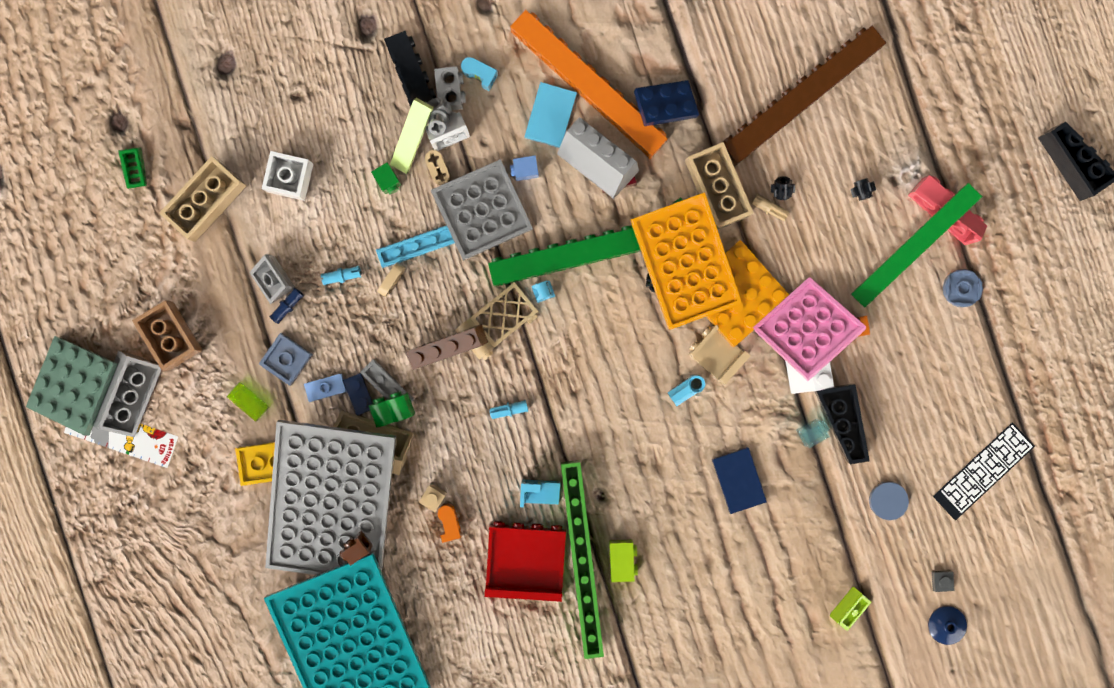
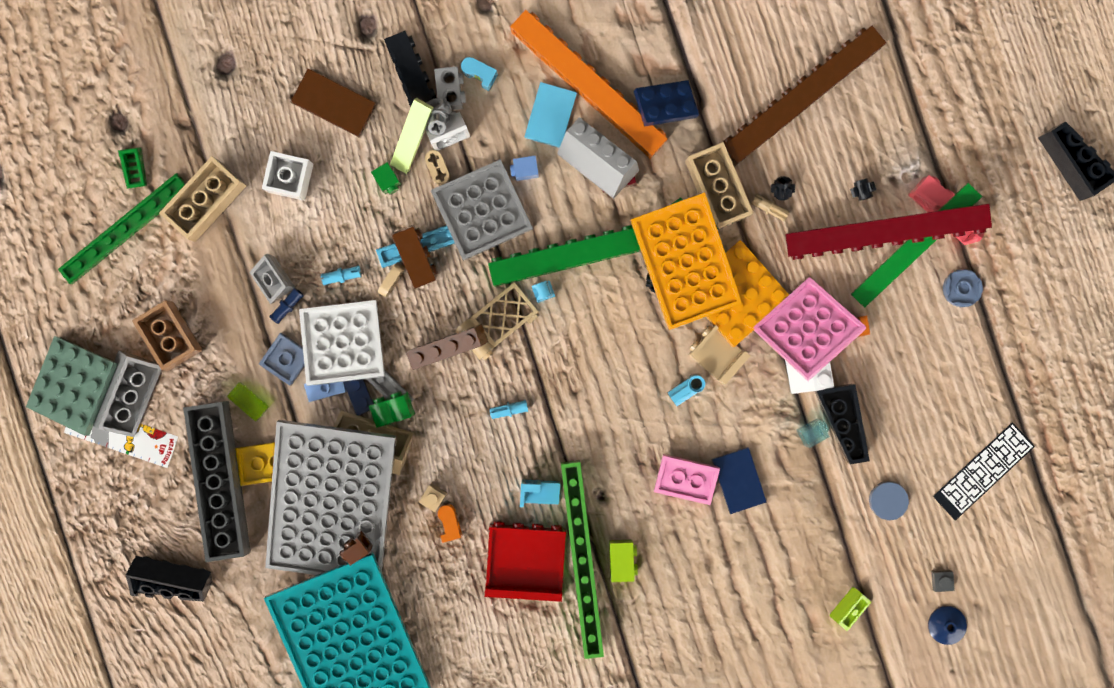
(121, 230): none -> green tile
(167, 579): none -> black wedge
(217, 481): none -> dark grey brick
(333, 103): none -> reddish brown tile
(341, 342): none -> white plate
(415, 256): none -> reddish brown brick
(686, 479): none -> bright pink plate
(888, 230): none -> dark red brick

